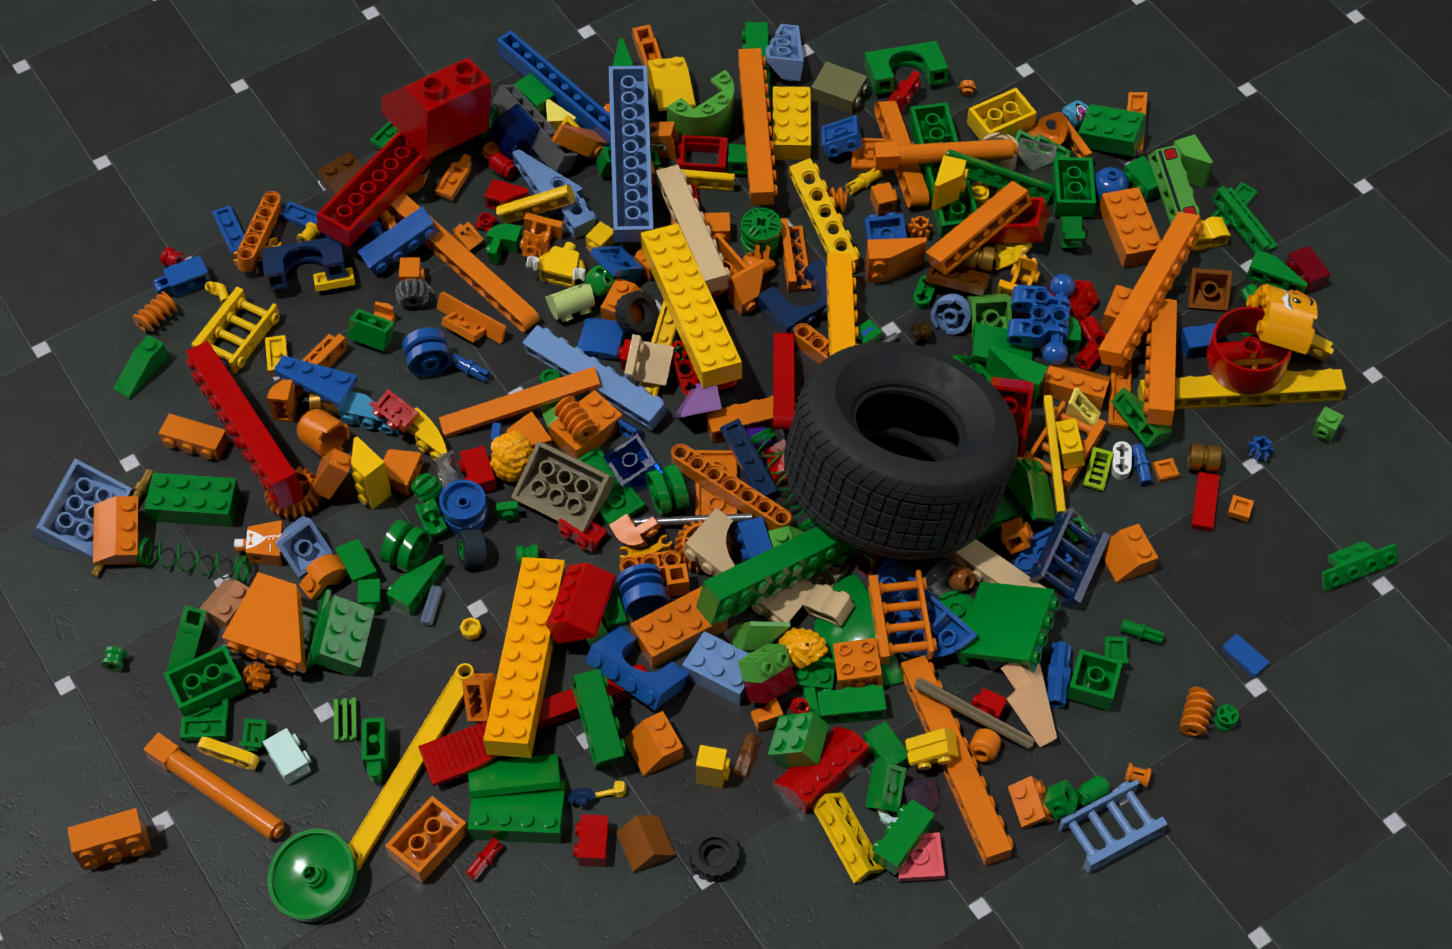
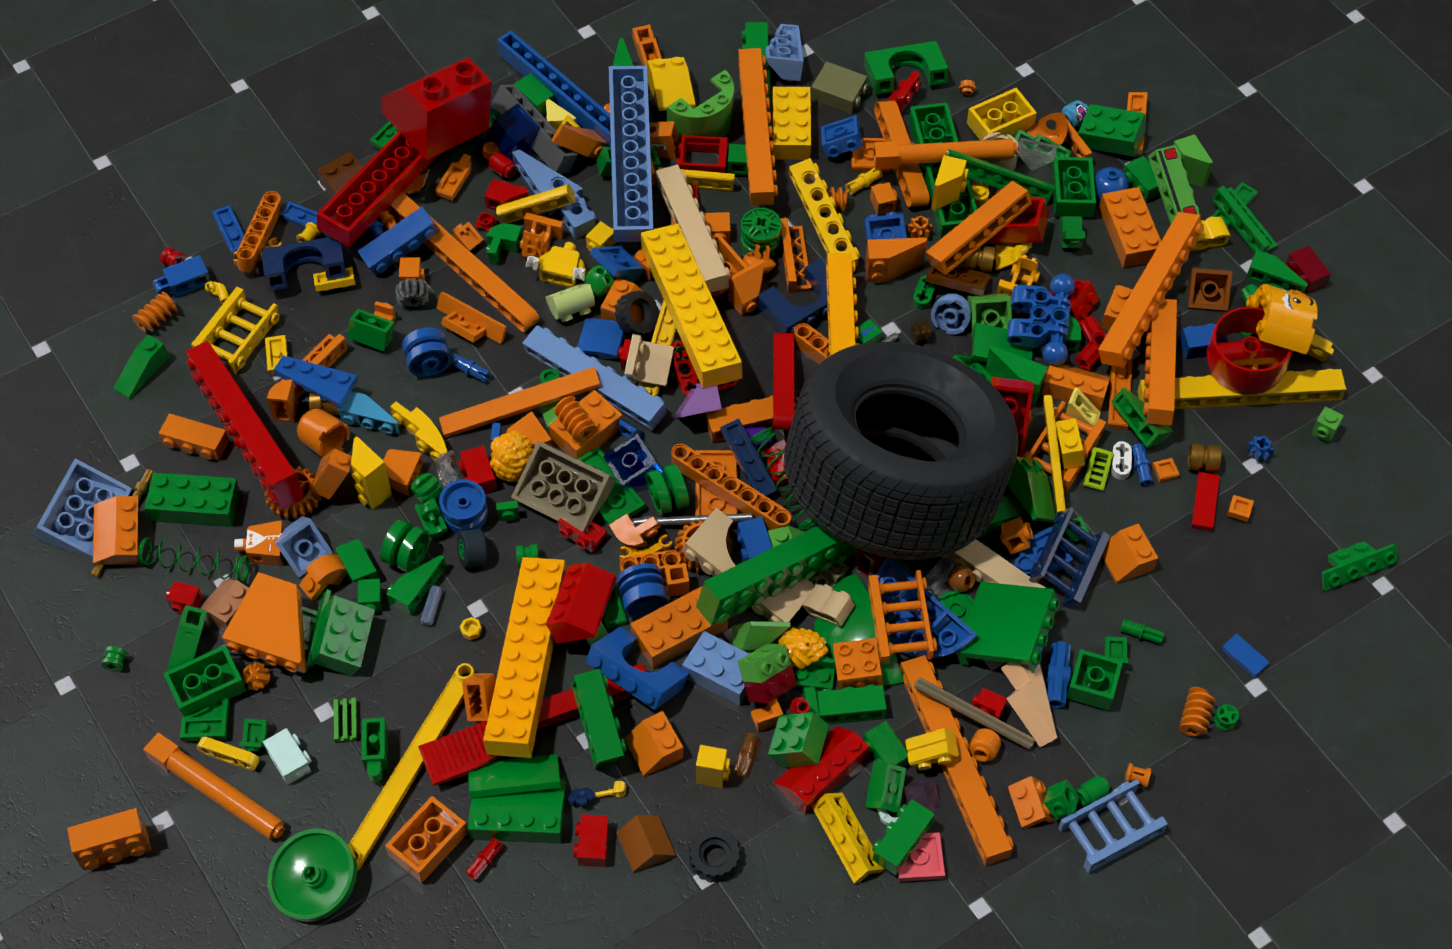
(183, 594): none -> red brick
(395, 410): red bracket -> none

